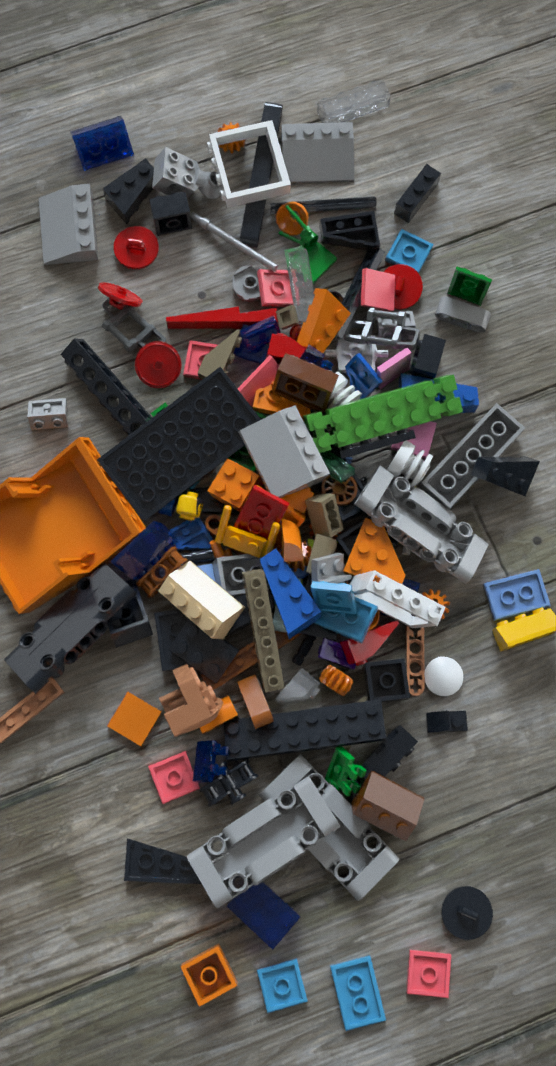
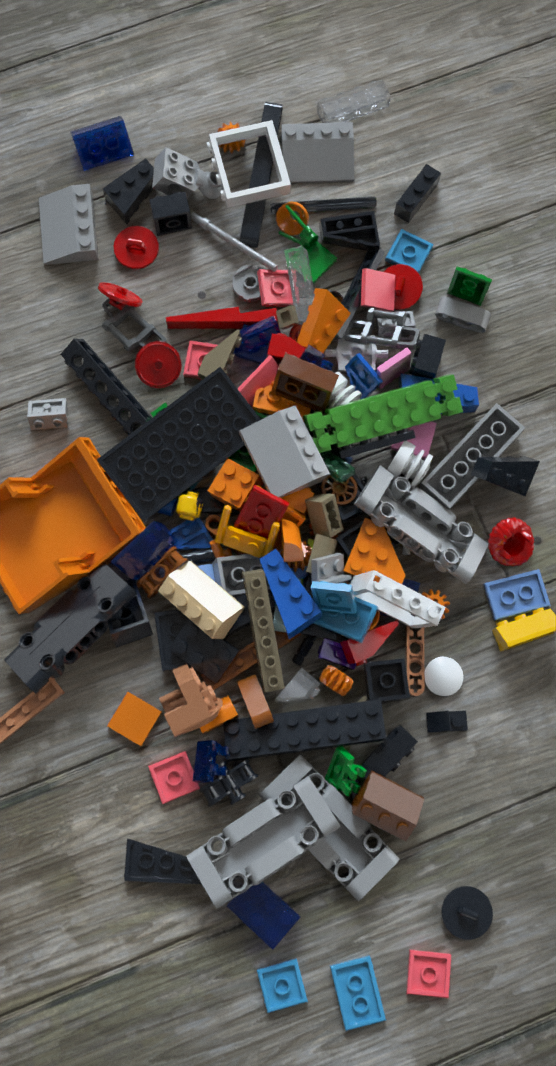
(209, 974): orange brick -> none
(511, 542): none -> red piece

